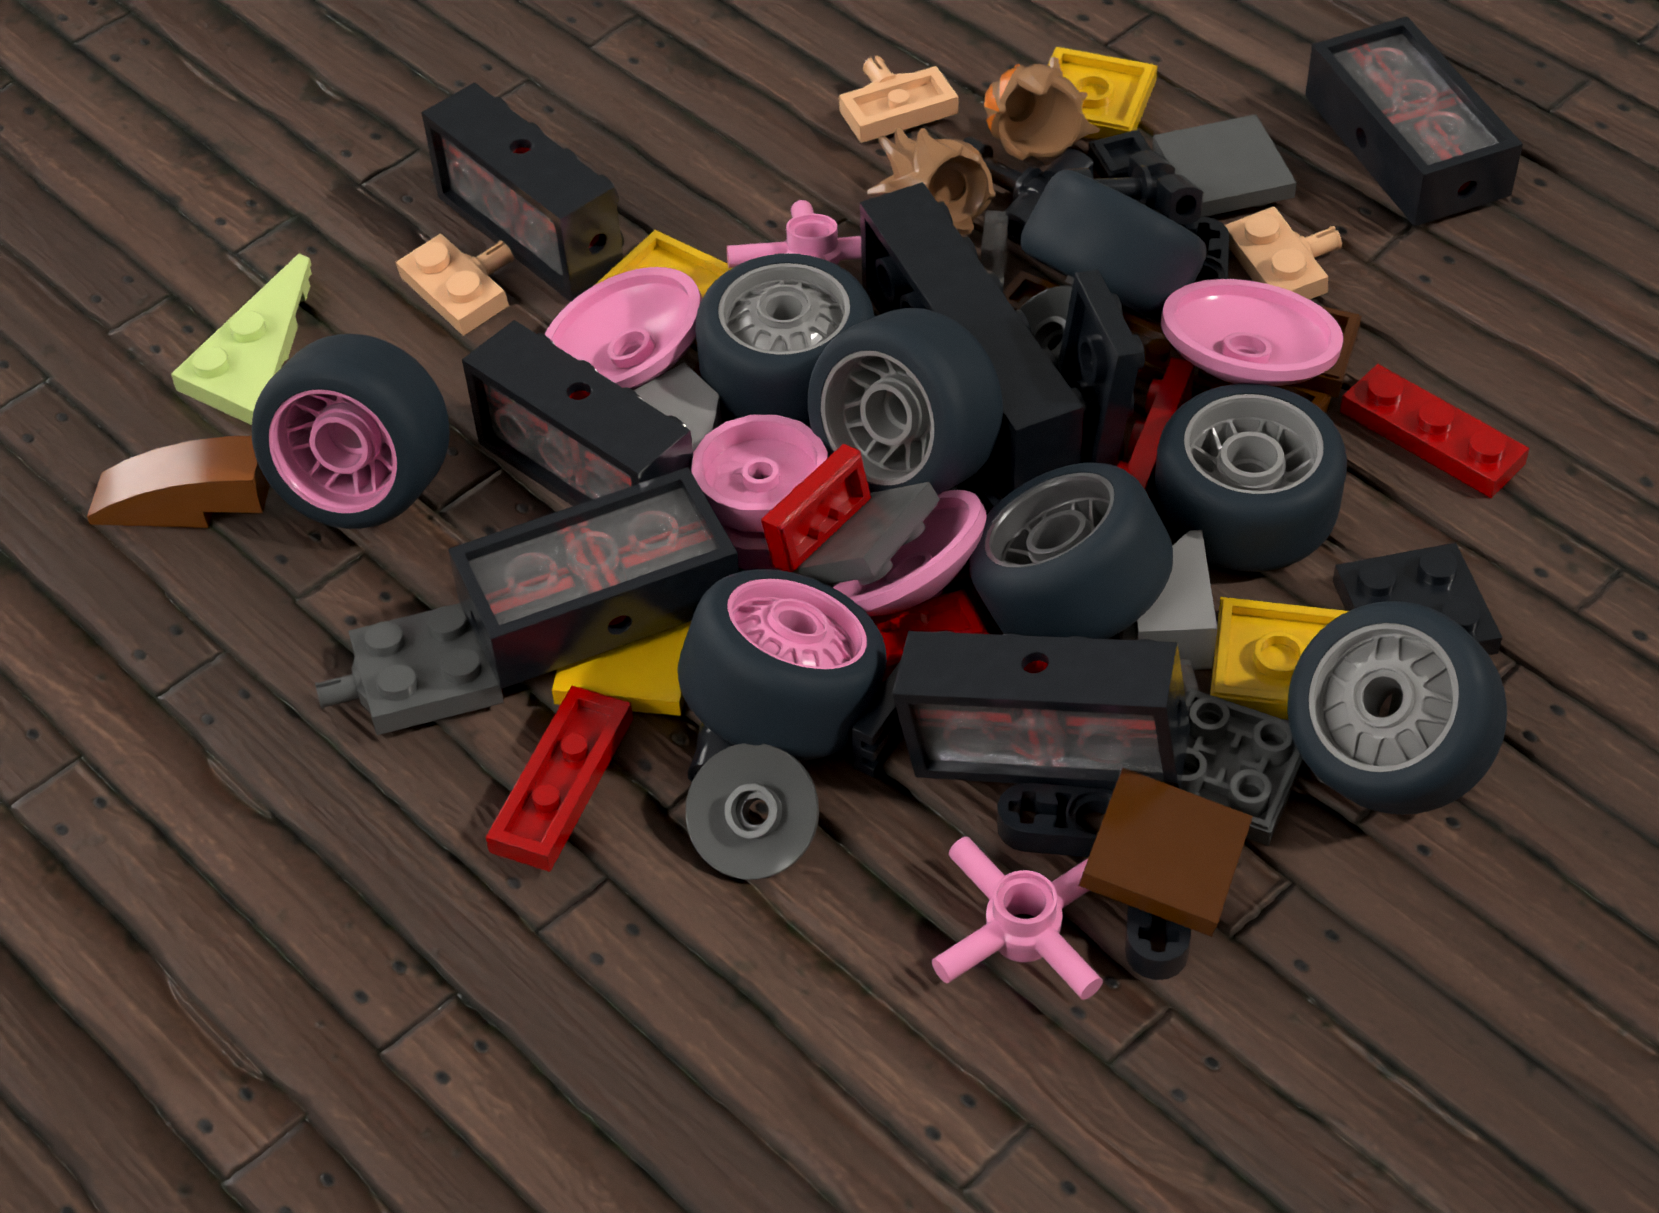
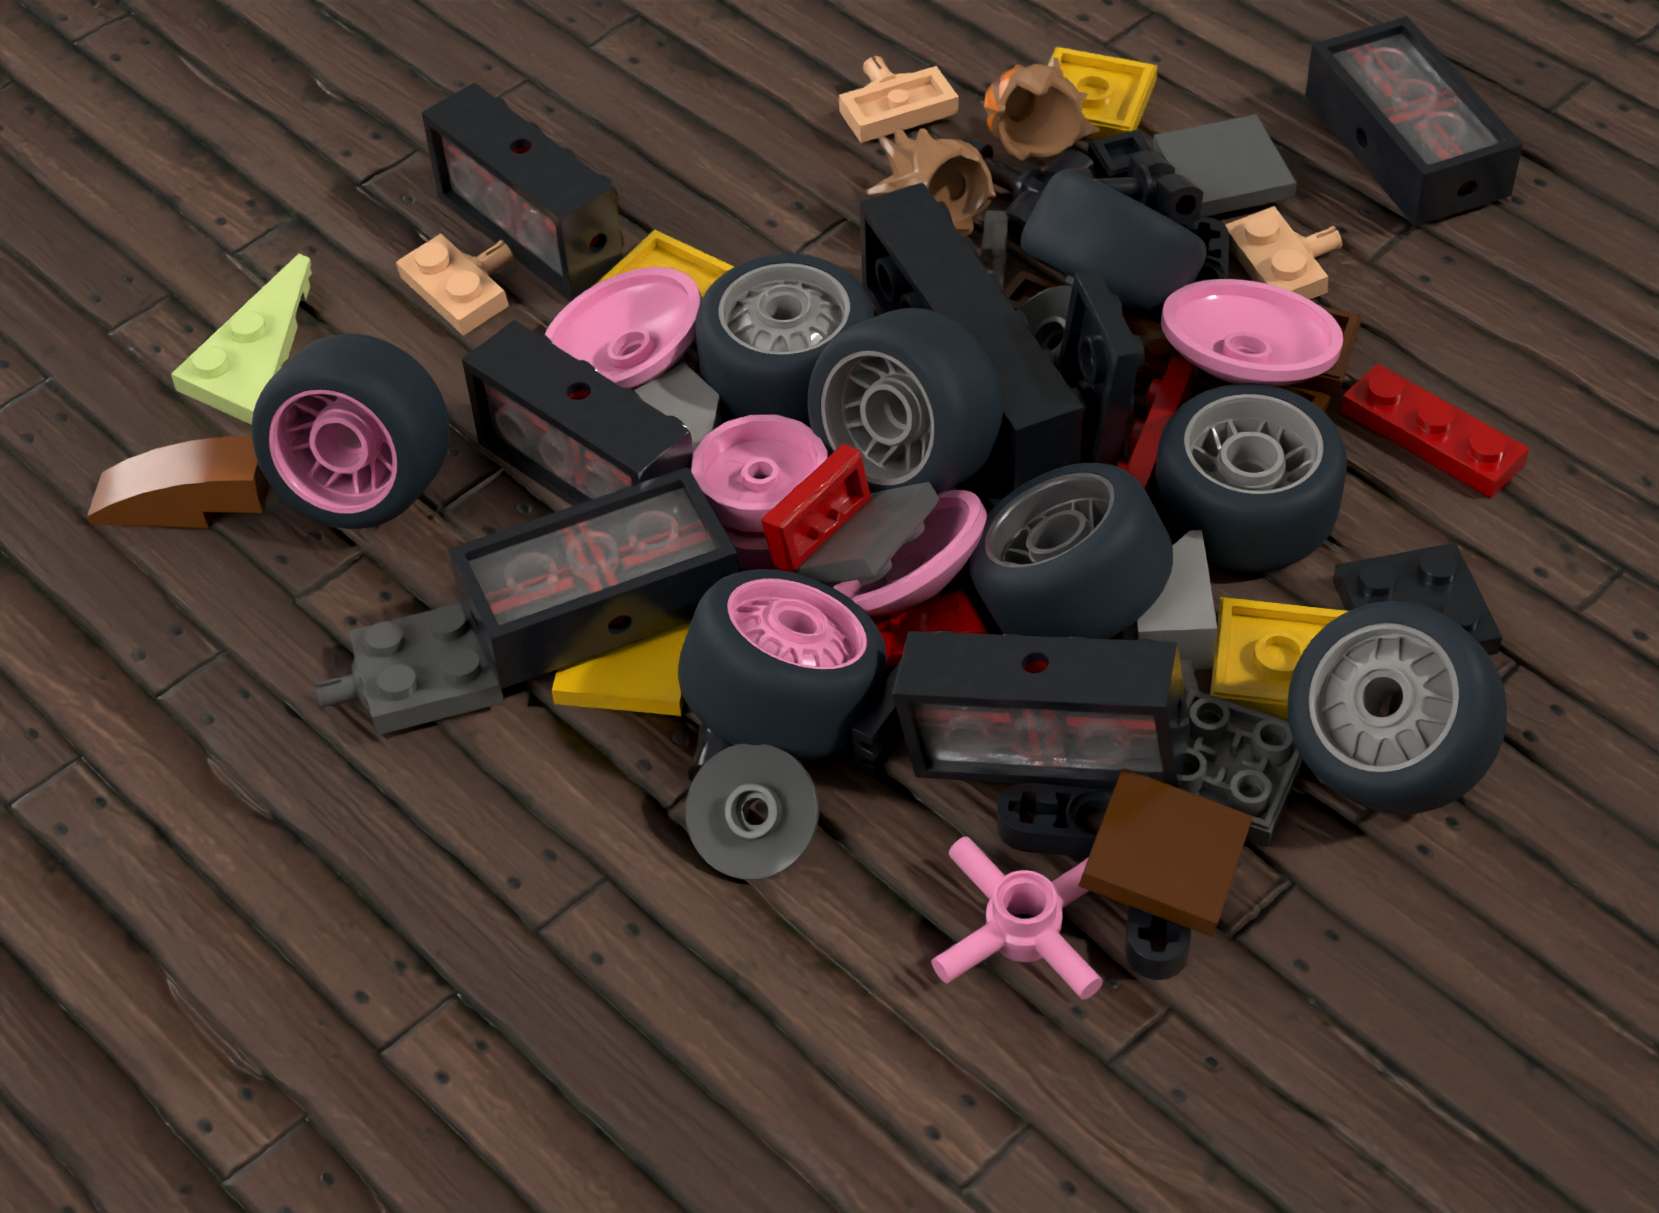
(559, 778): red plate -> none
(805, 235): bright pink bar -> none

